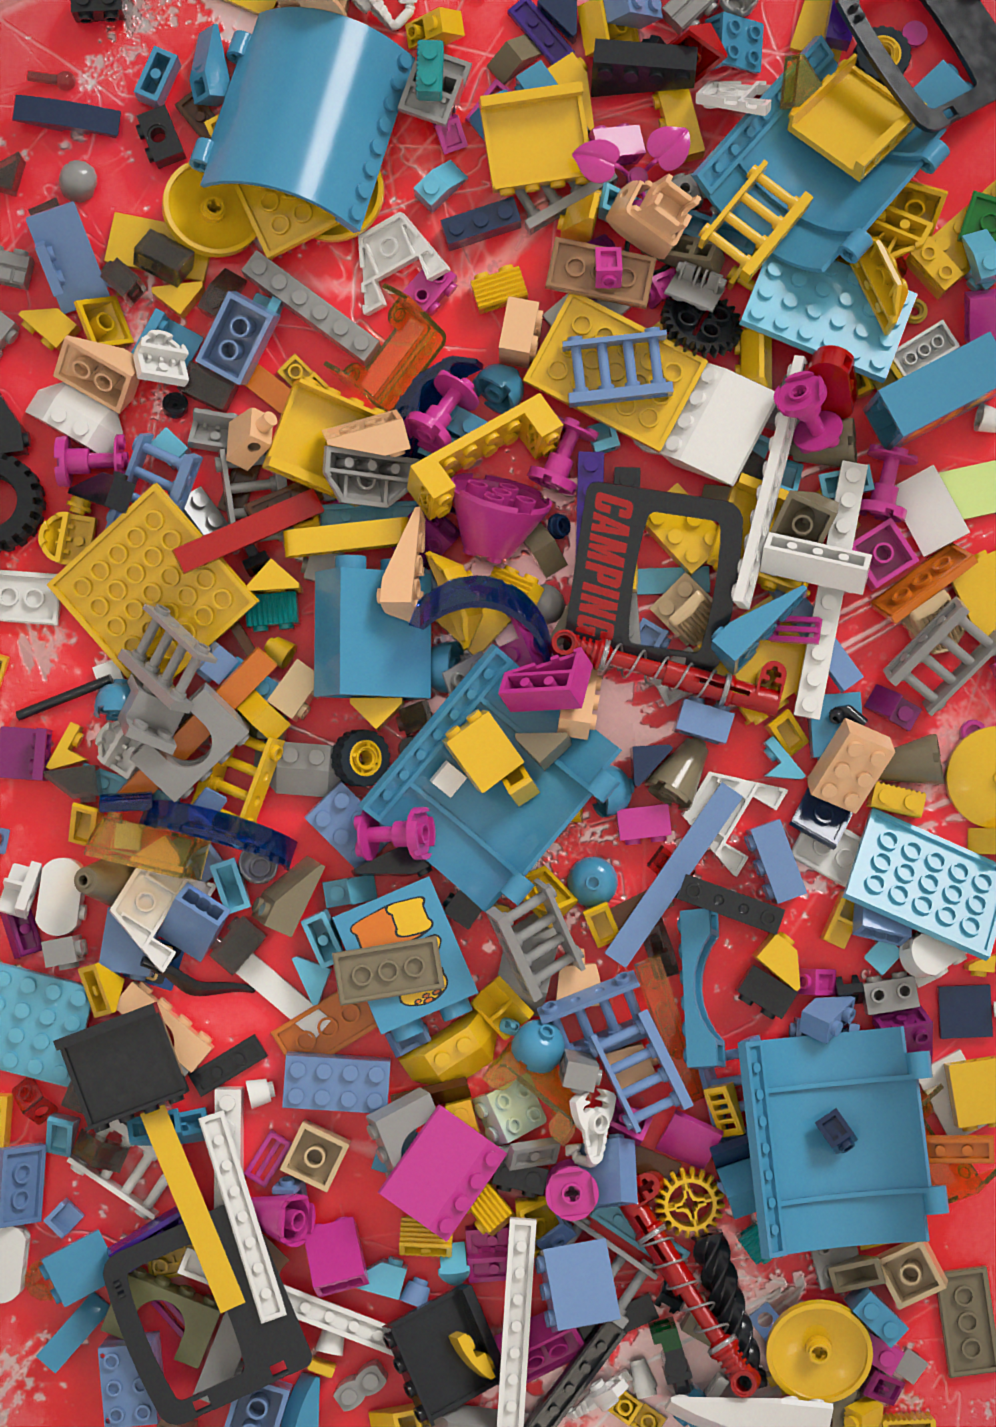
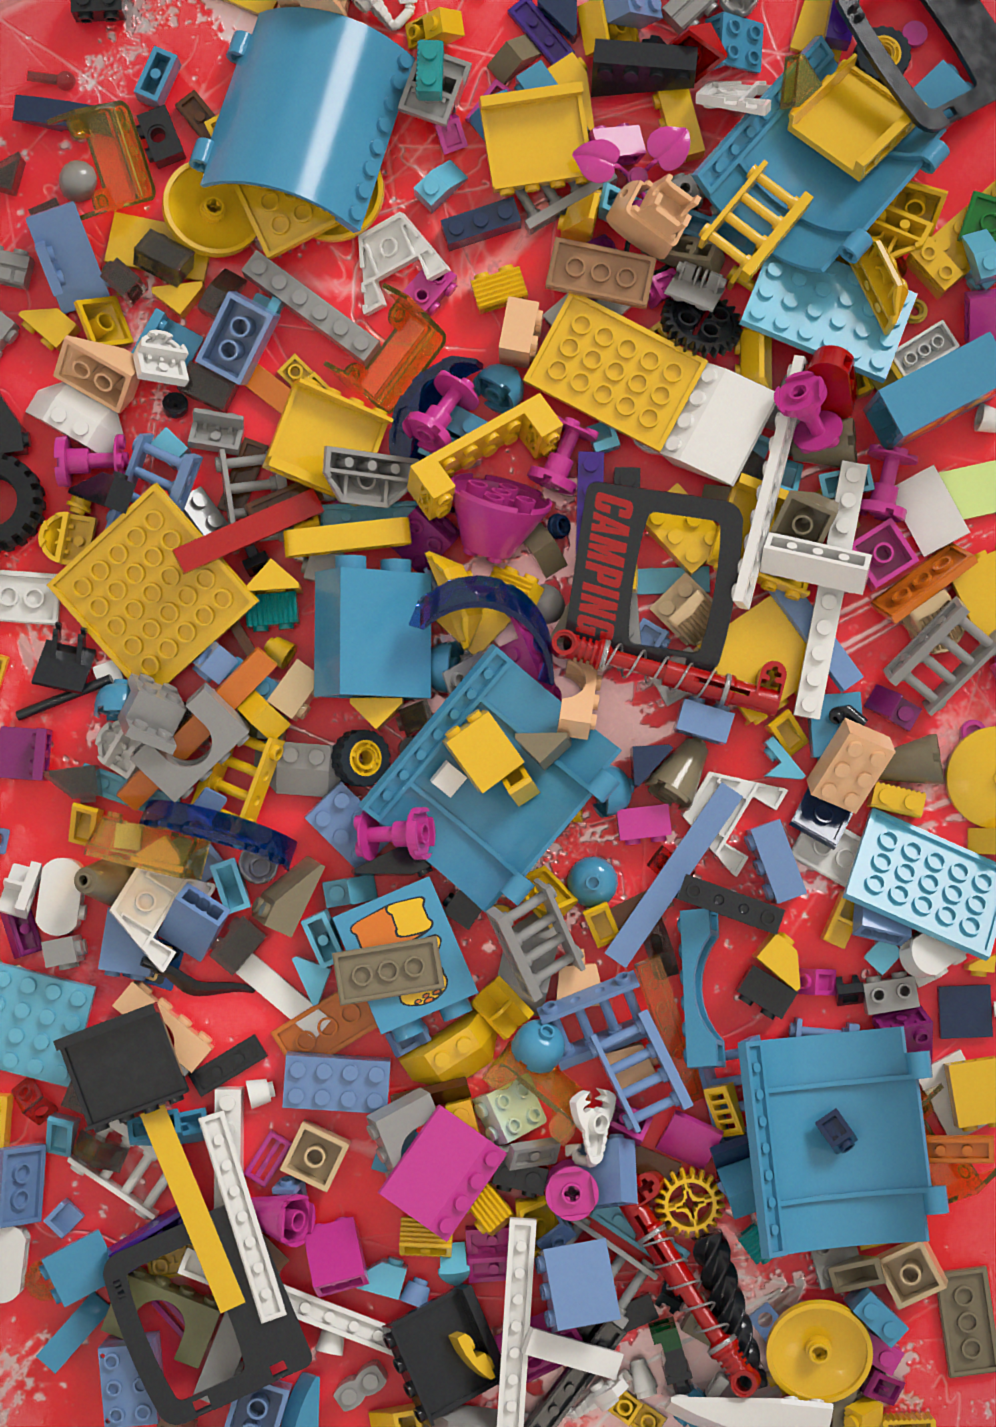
(63, 754): yellow slope -> none
(64, 665): none -> black plate
(102, 988): yellow slope -> none
(115, 153): none -> windscreen
(125, 802): clear blue tile -> none
(149, 671): light grey fence -> none
(209, 69): dark azure slope -> none
(249, 437): light nougat torso -> none
(322, 1366): yellow tile -> none
(376, 434): light nougat slope -> none
(401, 581): light nougat wedge -> none
(509, 1026): medium azure rock -> none
(549, 685): dark pink wedge -> none
(572, 1353): none -> white tile
(579, 1071): light grey brick -> none
(607, 393): medium blue fence -> none
(608, 267): dark pink bracket -> none
(741, 637): dark azure wedge -> none
(799, 629): dark pink tile -> none
(826, 1017): medium blue slope -> none
(911, 1366): light grey tile -> none

